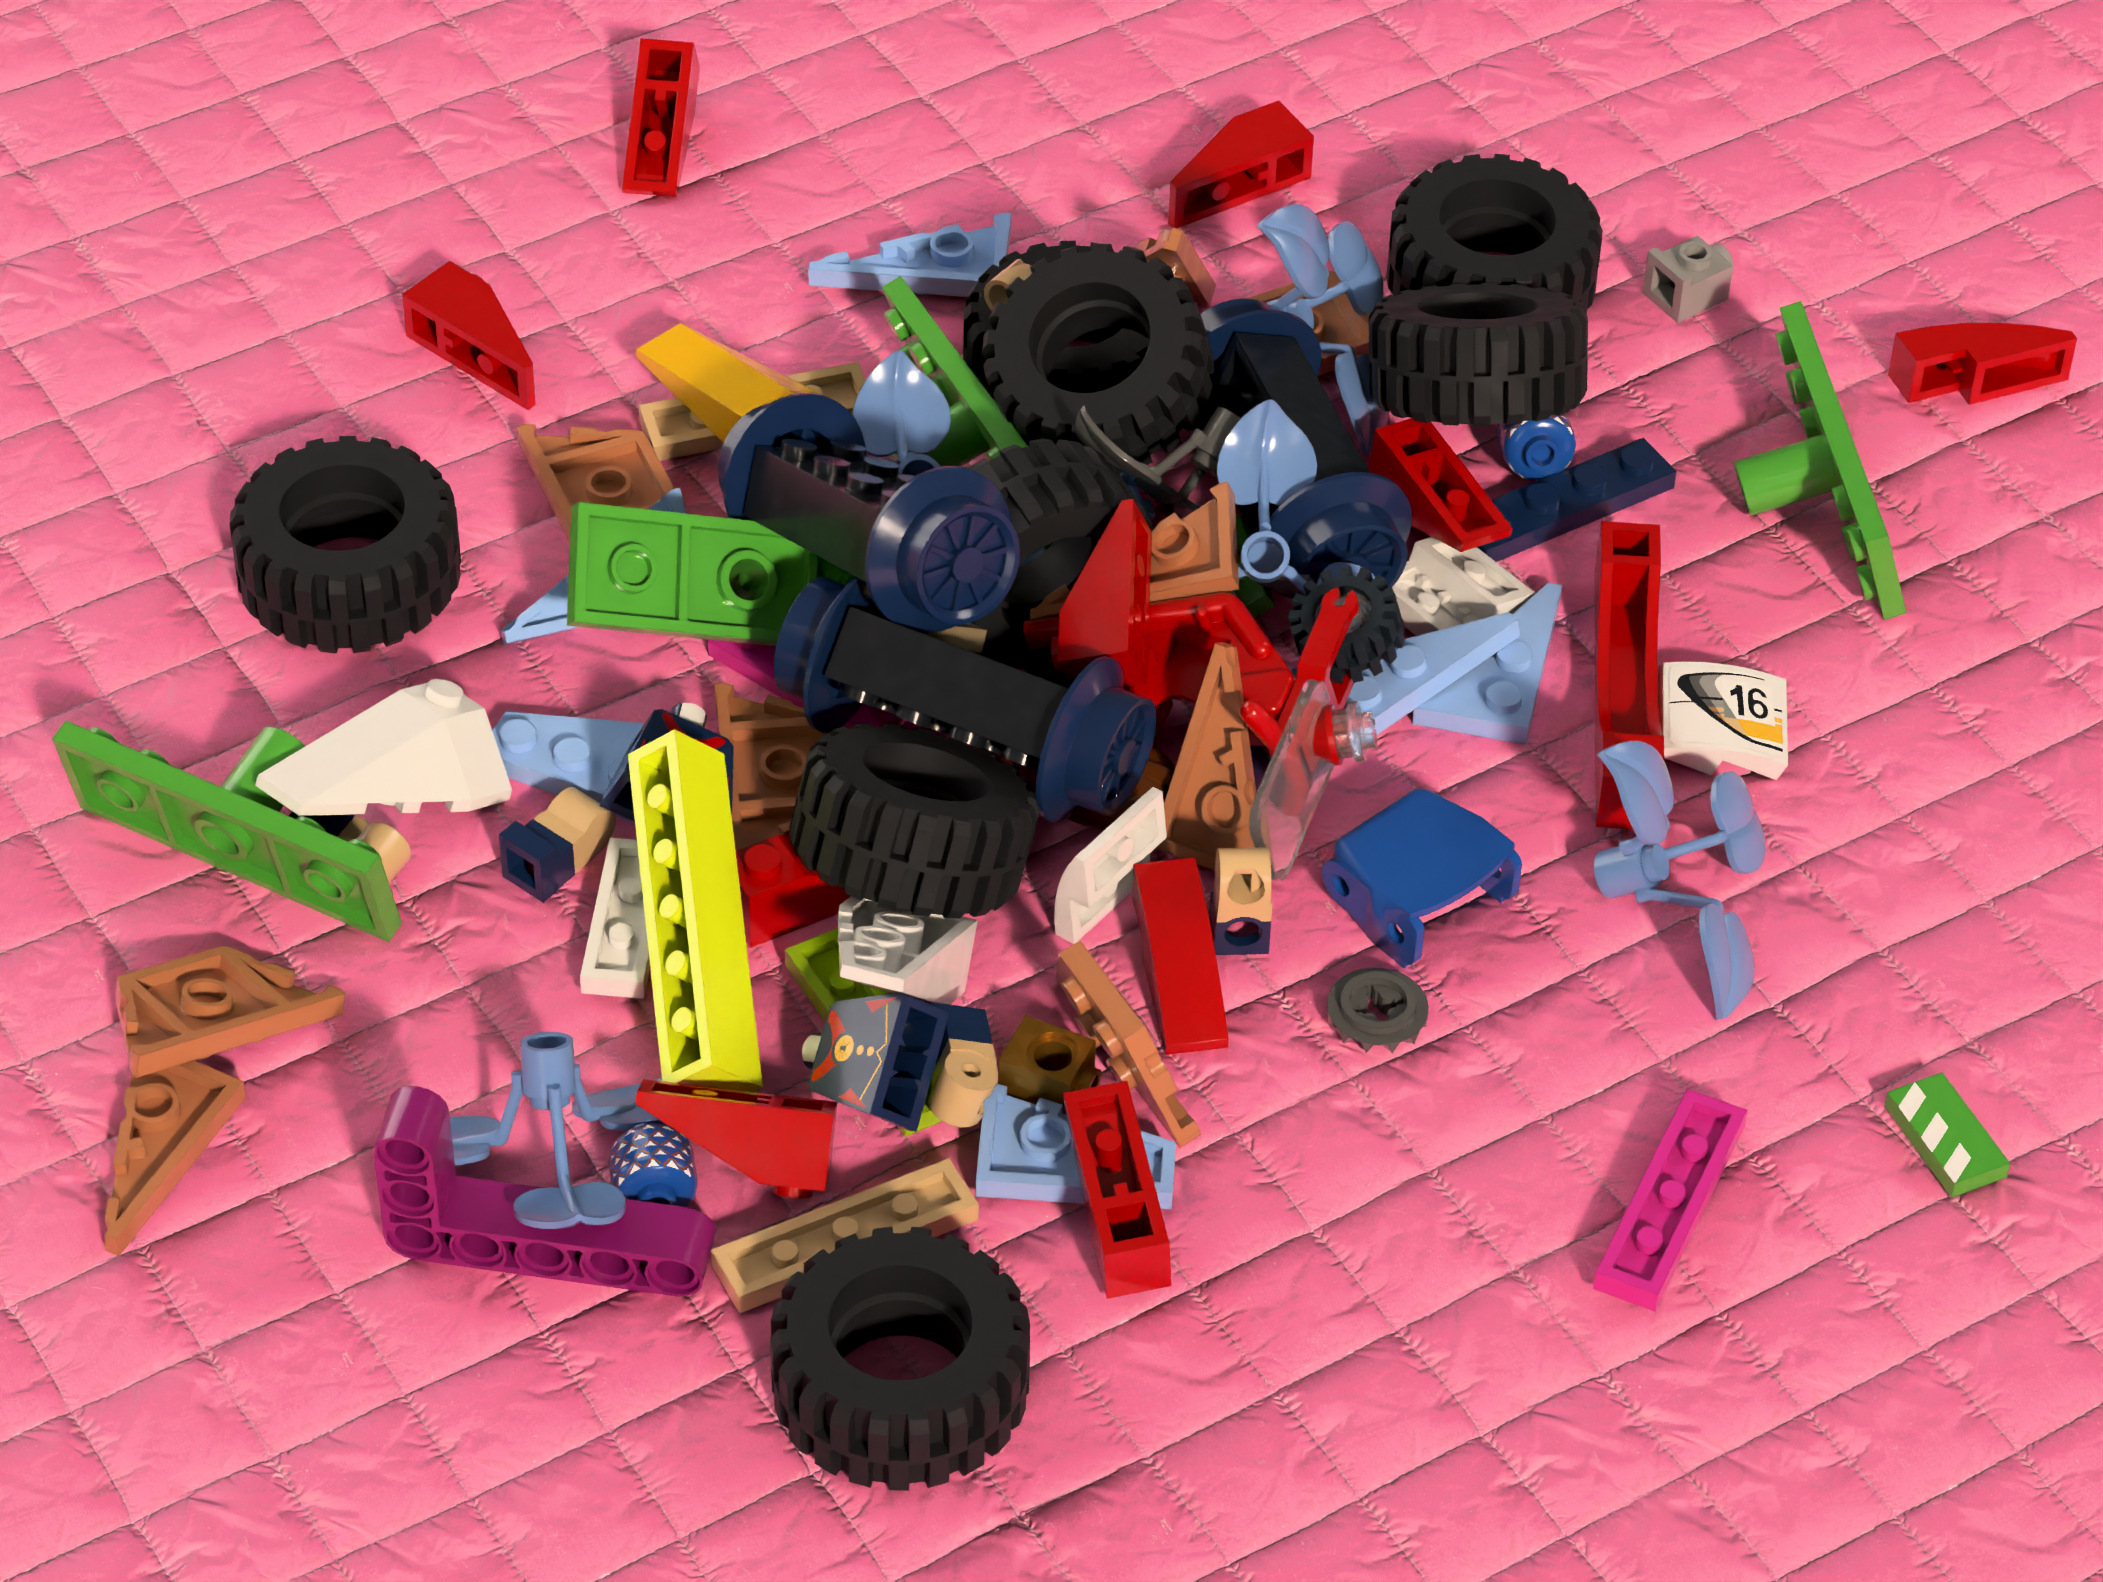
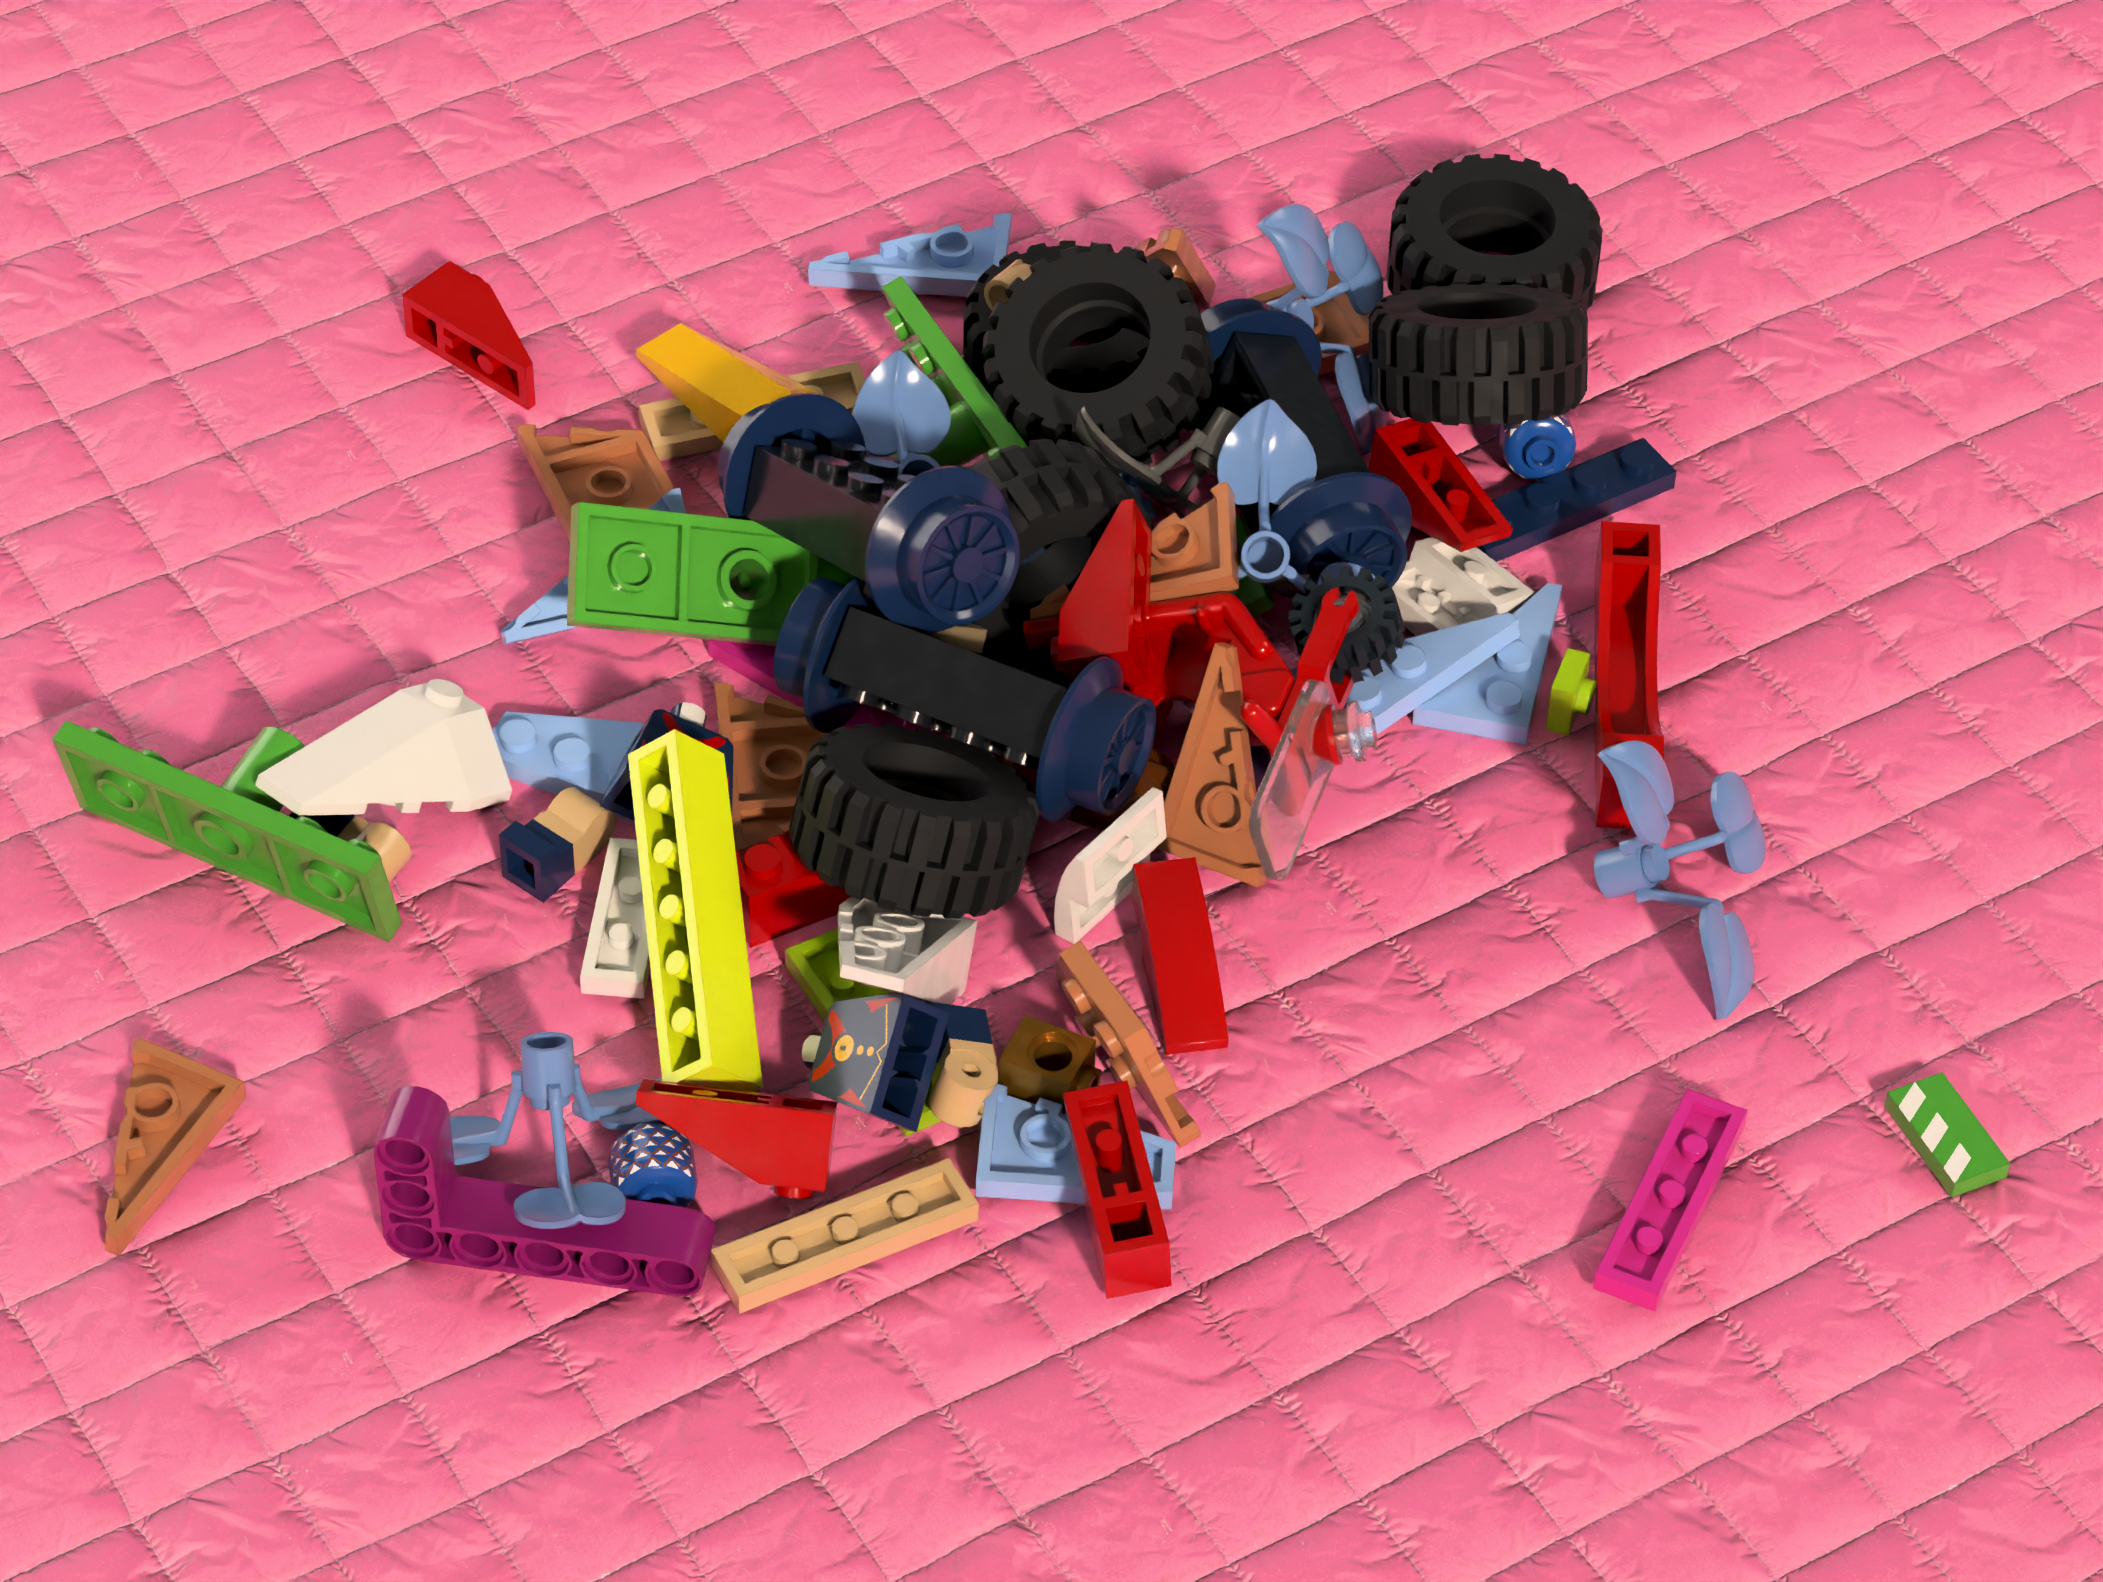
(210, 1006): nougat wing -> none
(355, 593): black tyre -> none
(661, 117): red slope -> none
(900, 1427): black tyre -> none
(1240, 895): tan leg -> none
(1241, 163): red slope -> none
(1388, 991): dark grey gear -> none
(1414, 863): blue piece -> none
(1570, 692): none -> lime plate
(1695, 270): light grey brick -> none
(1723, 715): white slope -> none
(1823, 465): bright green plate -> none
(1979, 360): red slope -> none

